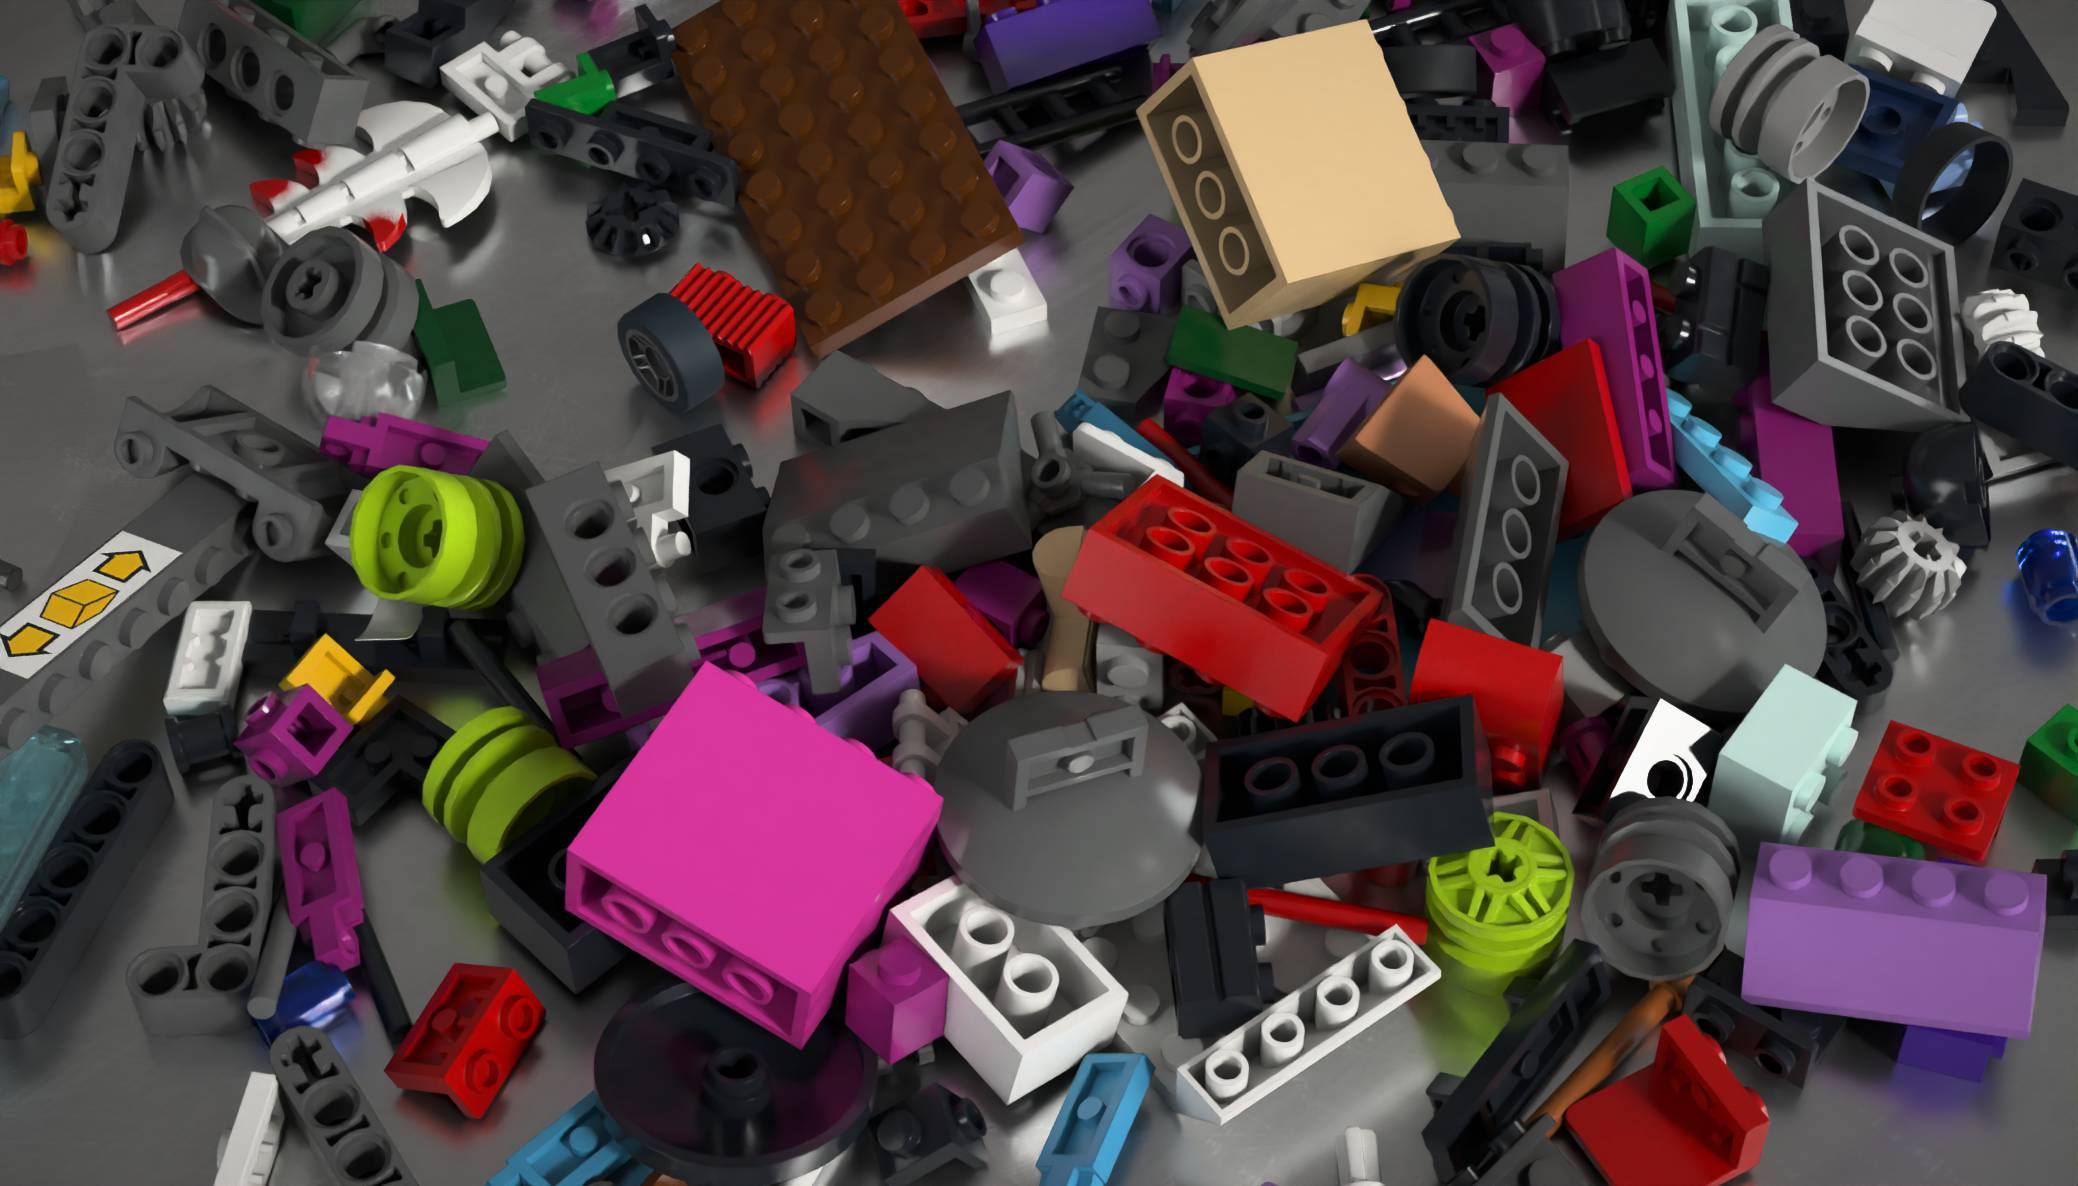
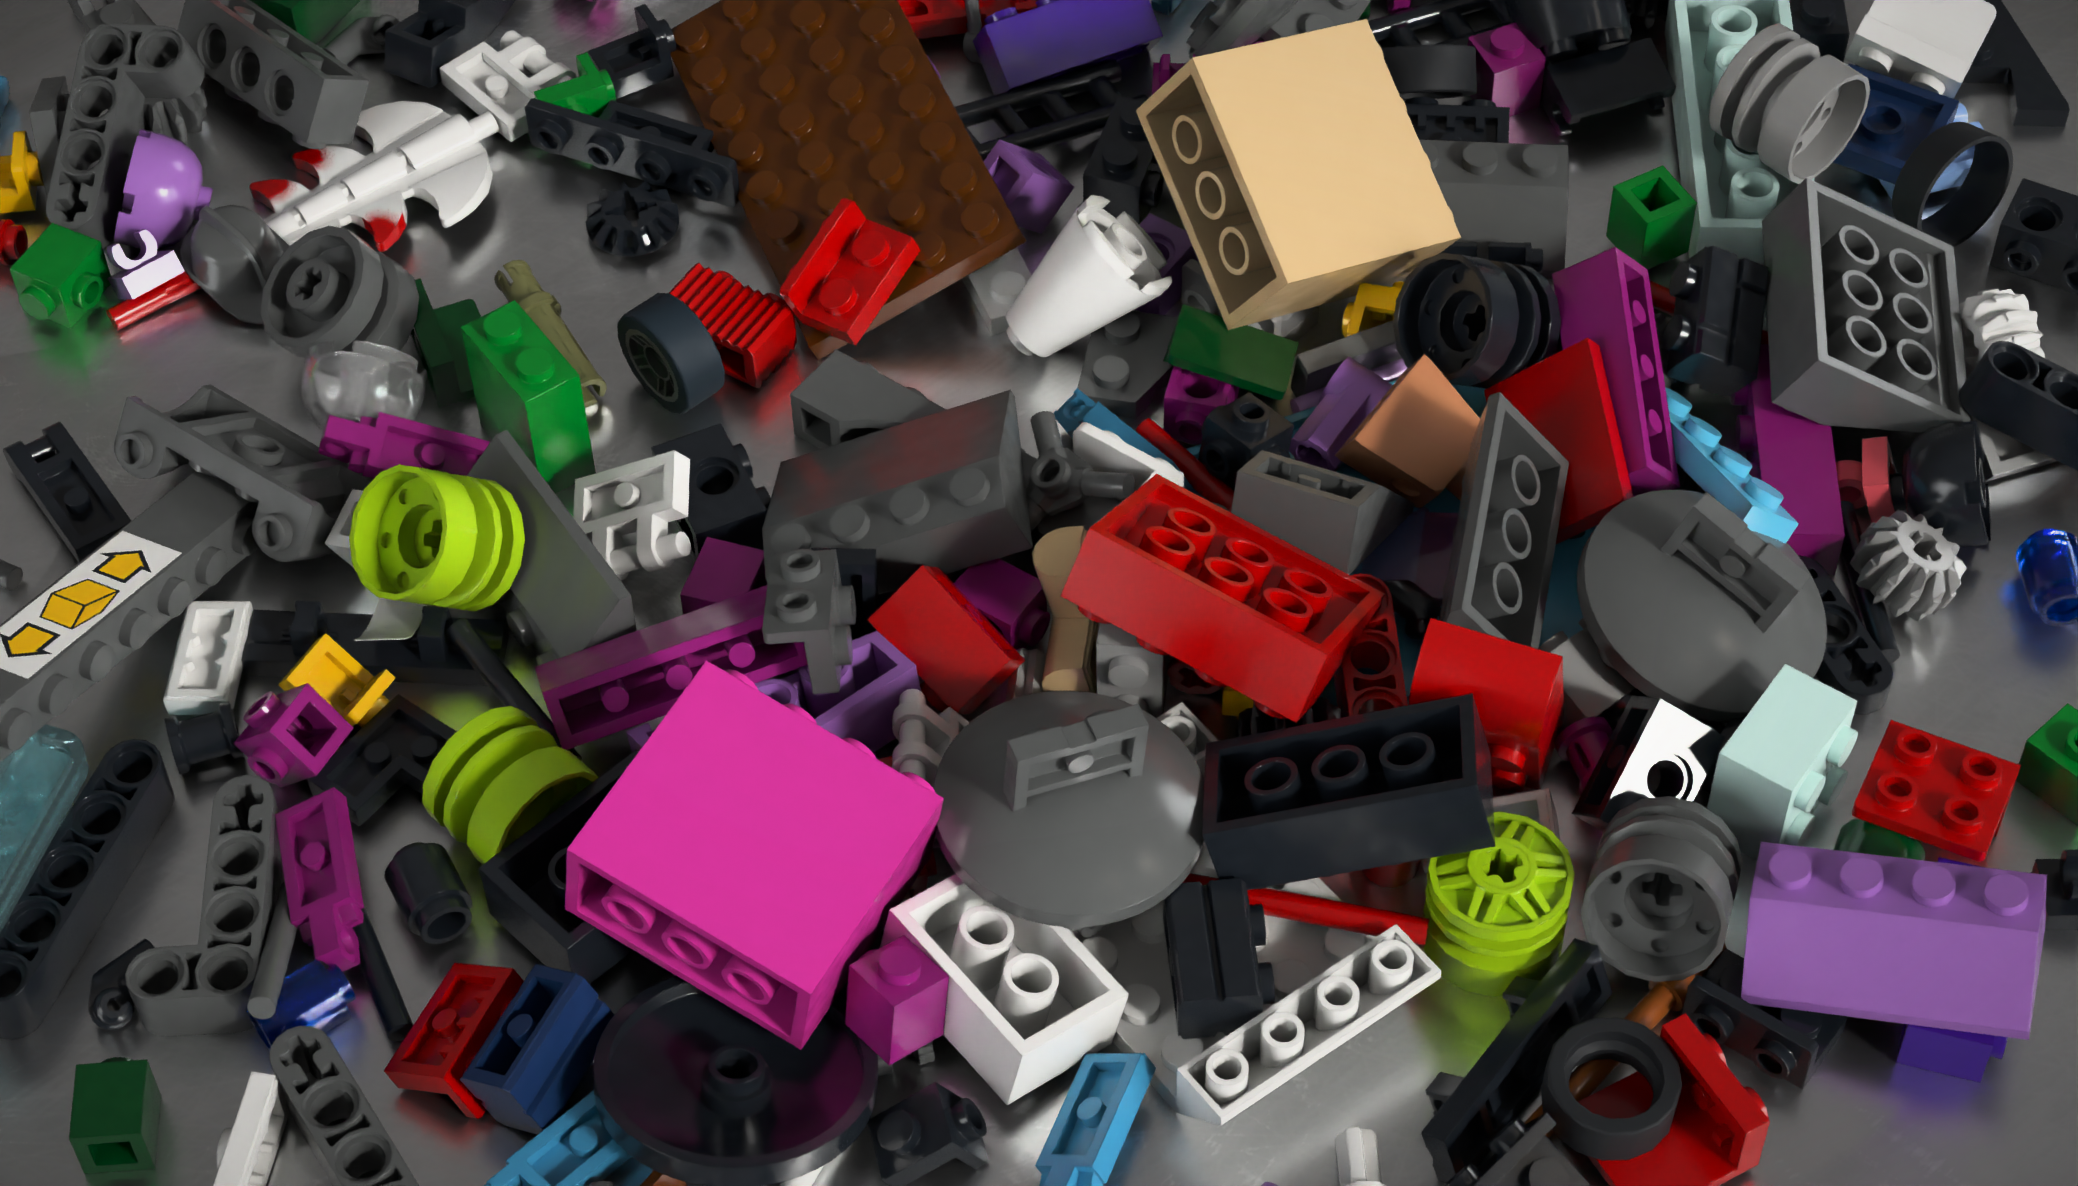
(61, 275): none -> green brick
(67, 490): none -> black plate
(109, 996): none -> black arm
(115, 1116): none -> dark green brick
(144, 272): none -> tile
(161, 191): none -> medium lavender cylinder
(429, 892): none -> black brick
(531, 392): none -> green brick
(538, 1049): none -> dark blue brick
(546, 313): none -> olive pin
(612, 588): dark grey brick -> none
(722, 573): none -> magenta brick
(847, 273): none -> red bracket
(1086, 280): none -> white cone
(1124, 165): none -> black brick
(1625, 1043): none -> black tyre
(1869, 480): none -> coral tile

